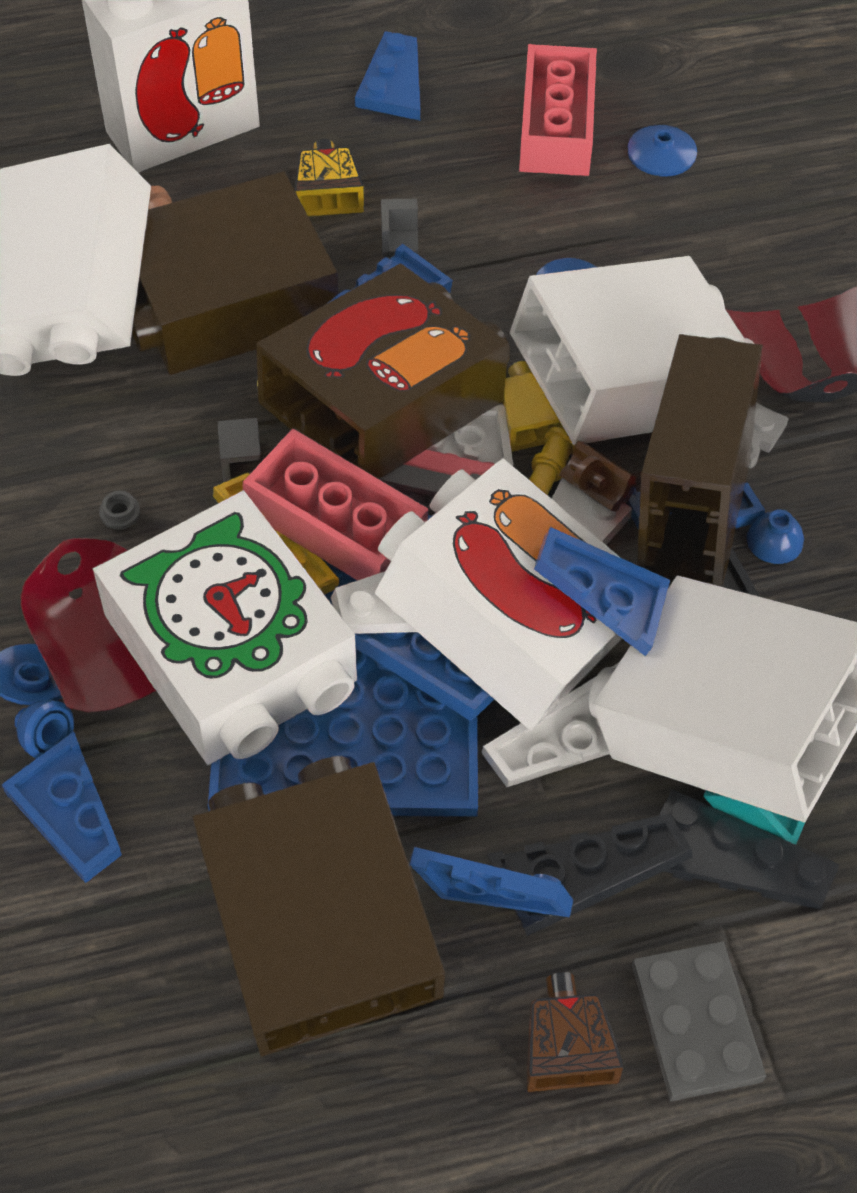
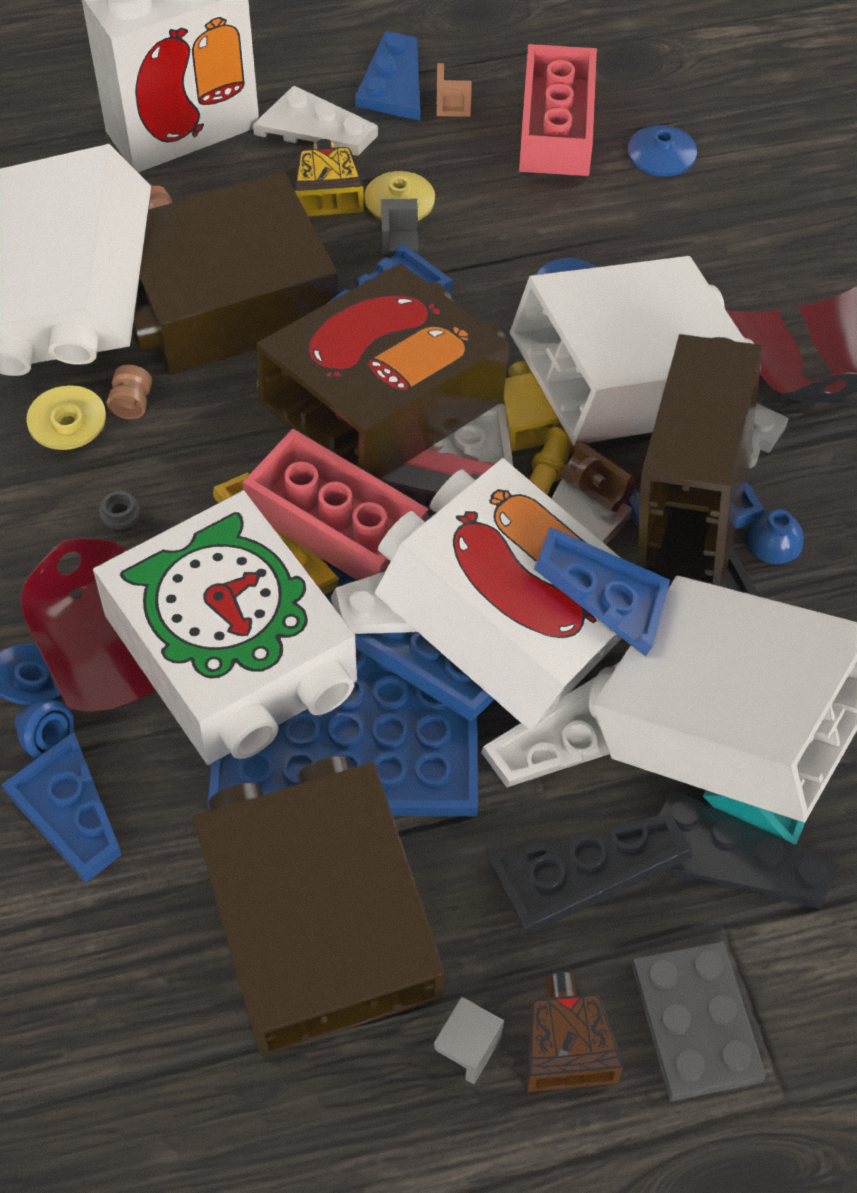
(66, 417): none -> light yellow dish
(129, 392): none -> nougat wheel
(238, 443): dark grey panel -> none
(311, 118): none -> white wing
(399, 186): none -> light yellow dish
(452, 96): none -> nougat panel
(470, 1037): none -> light grey panel
(489, 885): blue wing -> none

